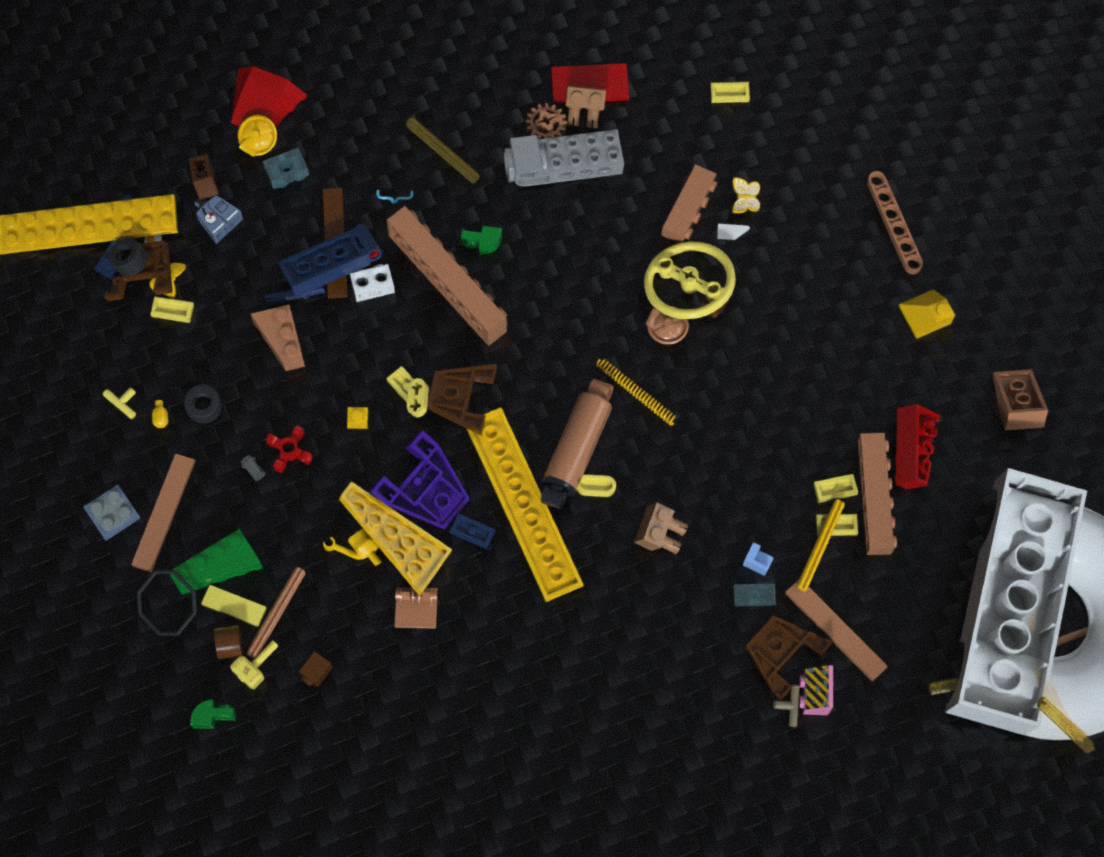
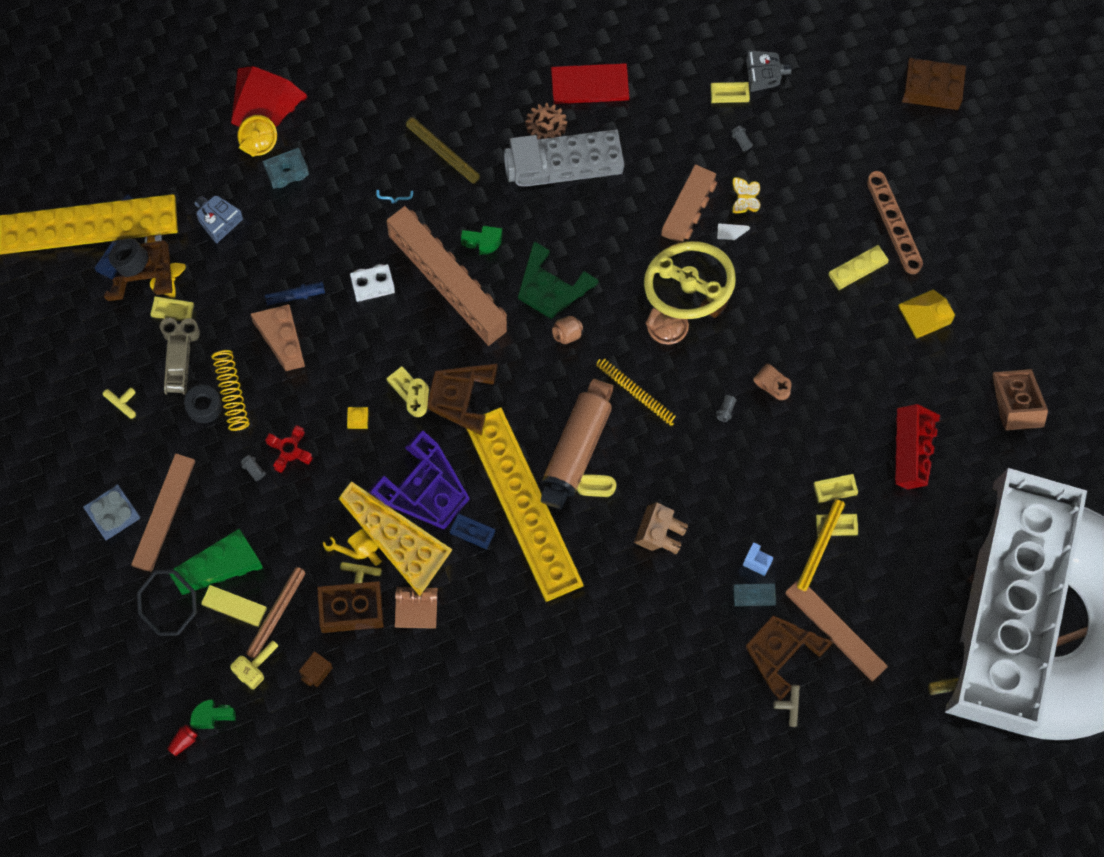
(159, 415): yellow cylinder -> none
(178, 353): none -> dark tan piece
(182, 740): none -> red cone
(203, 176): reddish brown brick -> none
(228, 642): reddish brown piece -> none
(234, 389): none -> yellow piece
(330, 260): dark blue hinge -> none
(333, 227): reddish brown tile -> none
(350, 607): none -> reddish brown brick
(360, 571): none -> light yellow piece
(547, 292): none -> dark green wing
(567, 330): none -> nougat head
(584, 97): medium nougat brick -> none
(726, 408): none -> dark grey pin
(741, 137): none -> dark grey pin
(765, 70): none -> dark grey torso
(772, 380): none -> nougat piece
(817, 690): slope -> none
(858, 267): none -> light yellow plate
(875, 494): nougat brick -> none
(933, 83): none -> reddish brown brick
(1065, 724): clear yellow axle -> none

